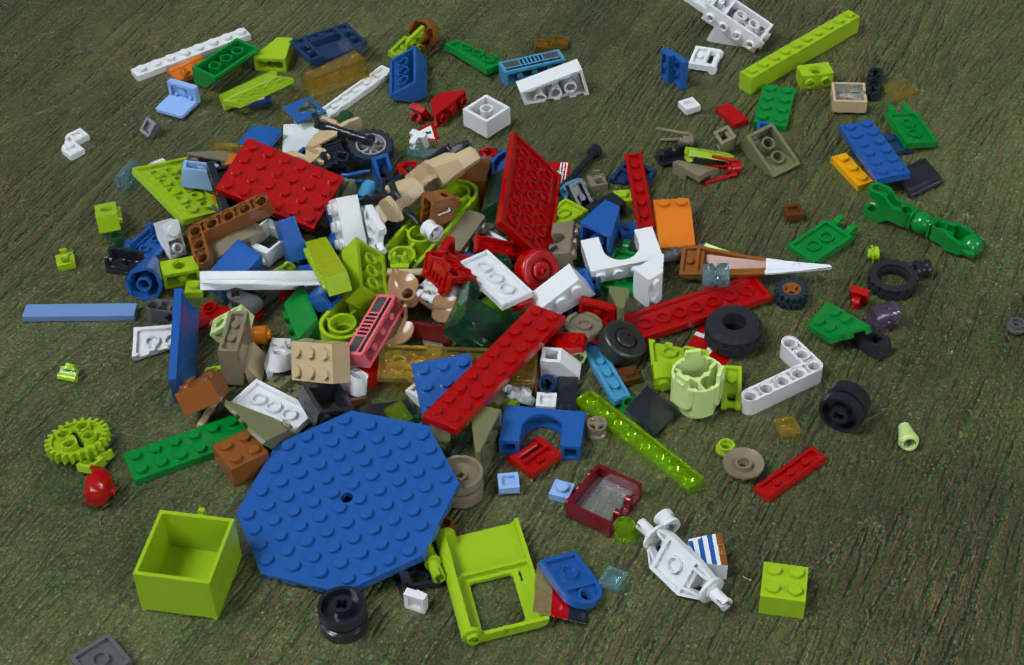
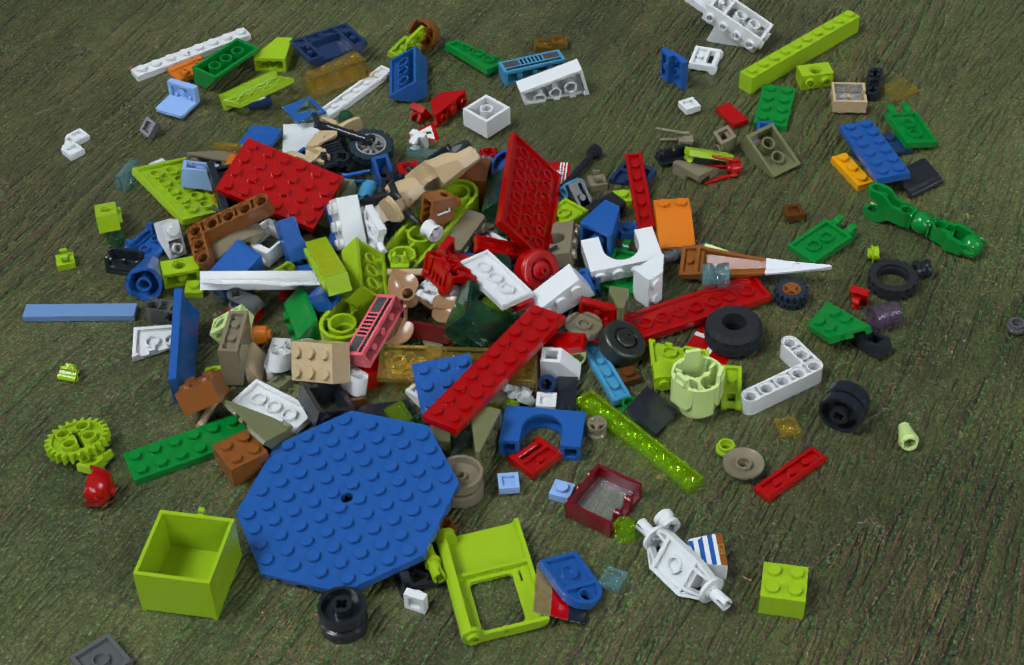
(210, 311): red plate -> none

